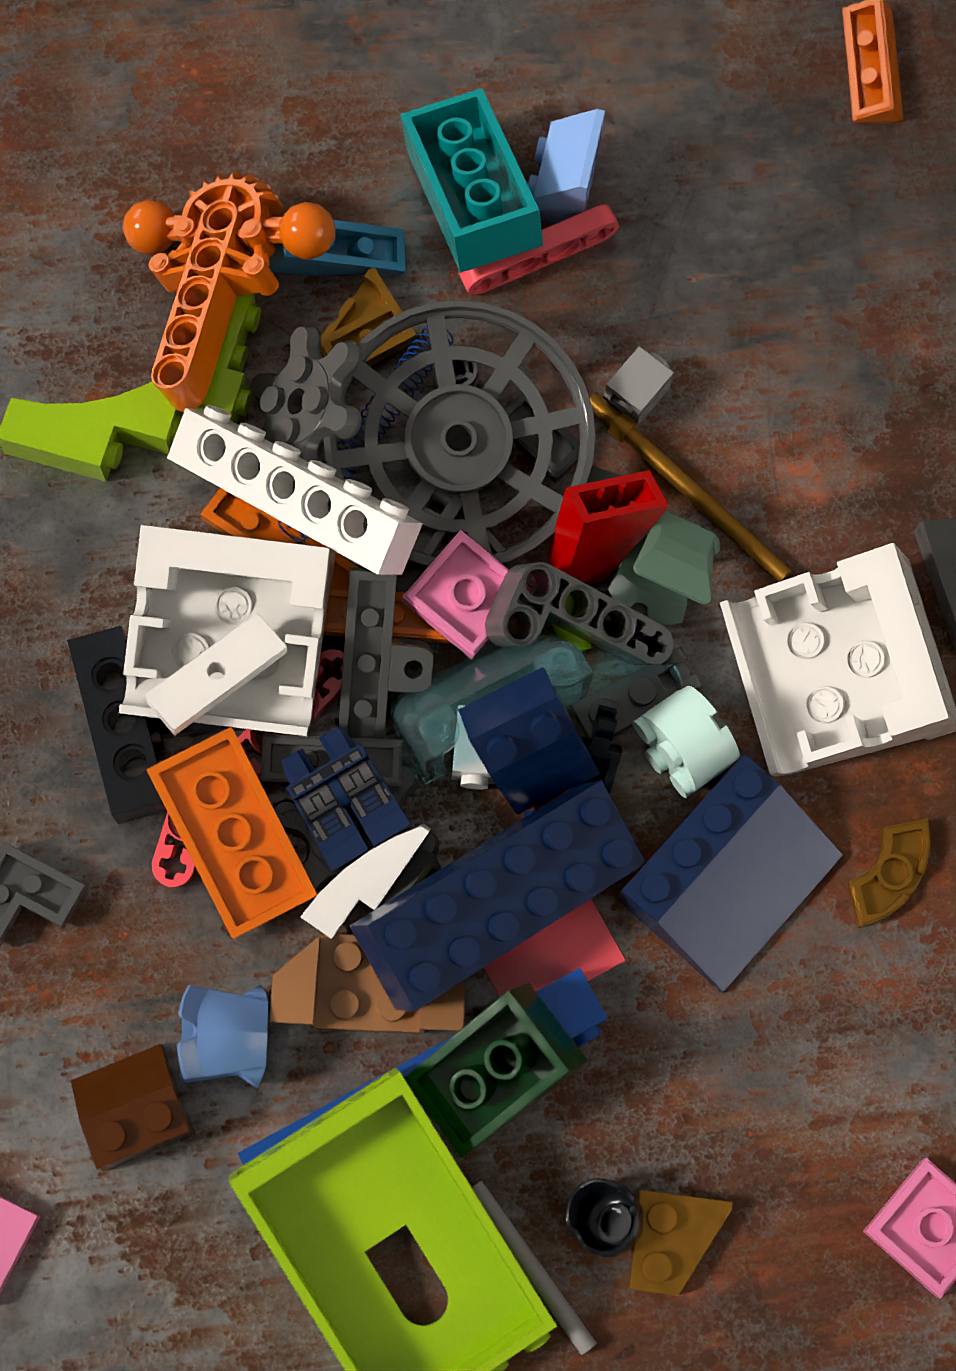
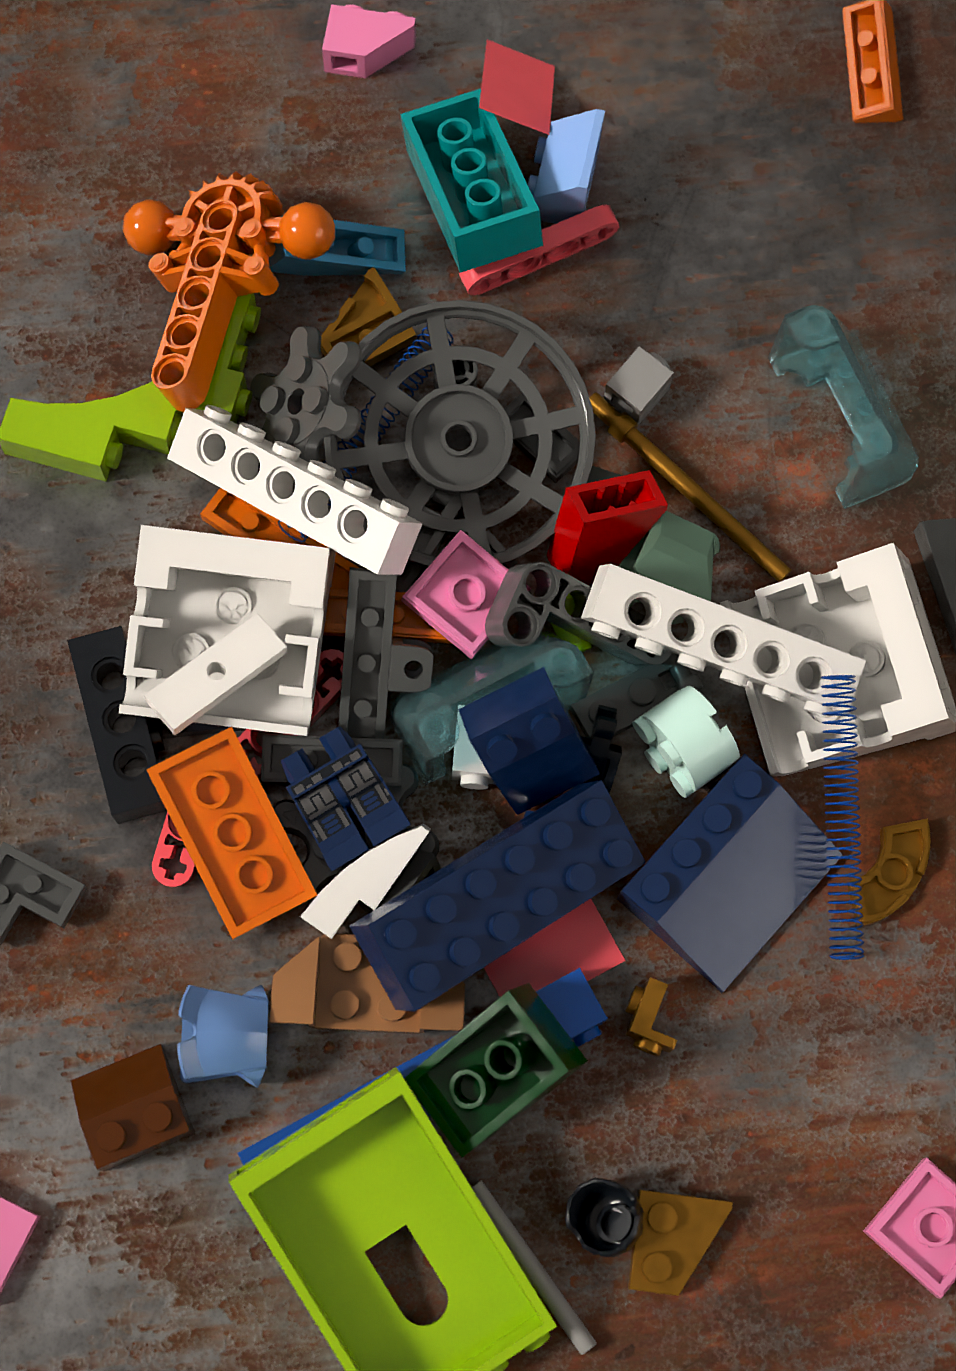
(365, 40): none -> bright pink slope
(517, 87): none -> coral sticker
(617, 588): none -> white brick
(644, 1007): none -> pearl gold bracket
(822, 348): none -> clear light blue windscreen
(844, 785): none -> blue piece

